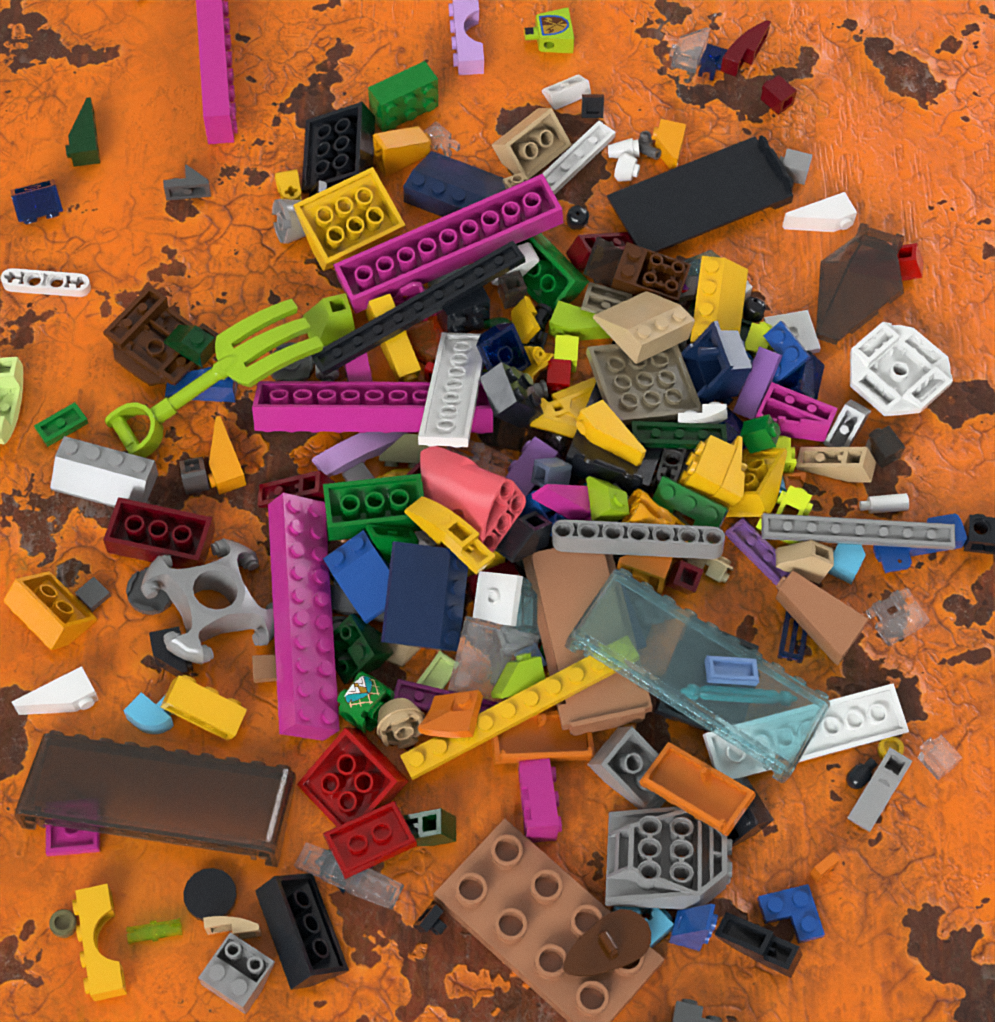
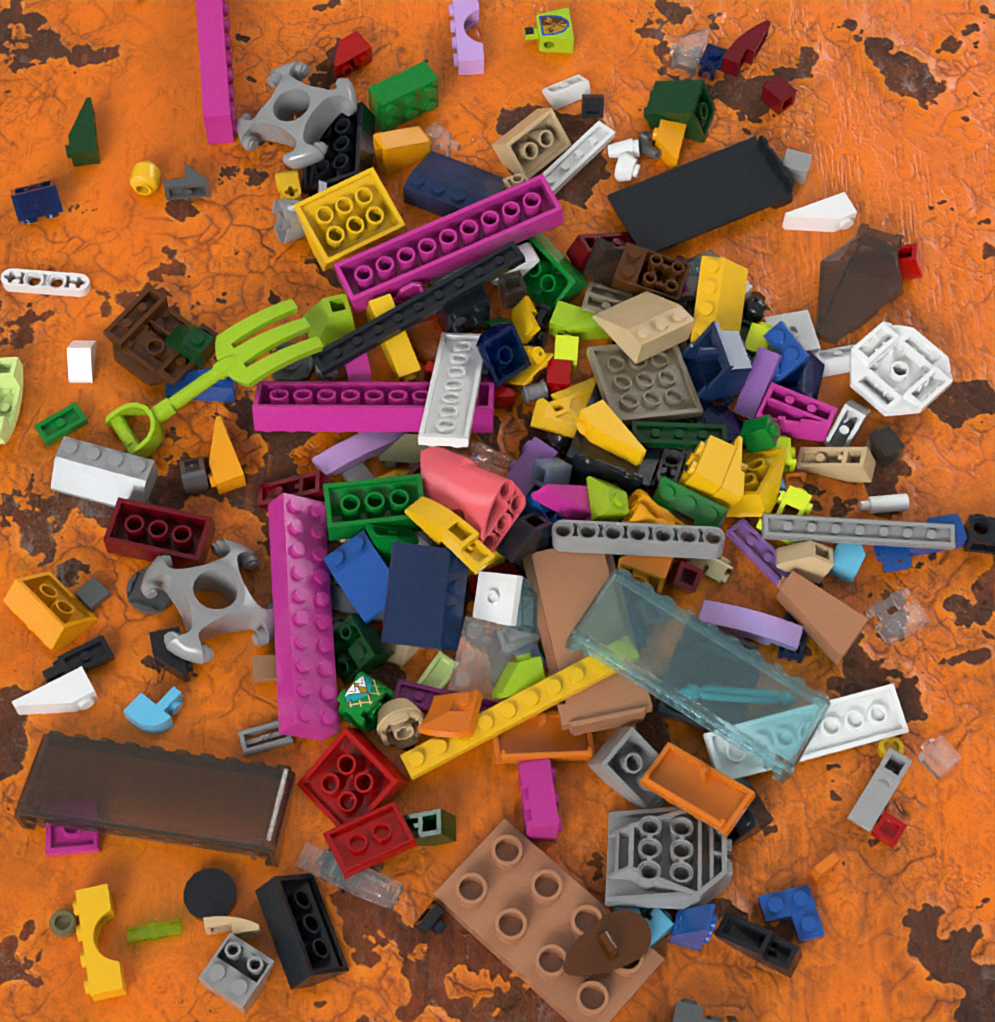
(81, 361): none -> white slope
(88, 655): none -> black hinge
(145, 177): none -> yellow head
(204, 707): yellow brick -> none
(263, 738): none -> light grey tile
(289, 98): none -> light grey piece
(351, 55): none -> red slope
(505, 435): clear smoke piece -> none
(511, 395): black brick -> none
(577, 217): black piece -> none
(682, 103): none -> dark green slope
(711, 414): white slope -> none
(731, 670): medium blue tile -> none
(751, 624): none -> lavender slope
(835, 360): none -> white slope
(860, 774): black cylinder -> none
(888, 829): none -> red plate

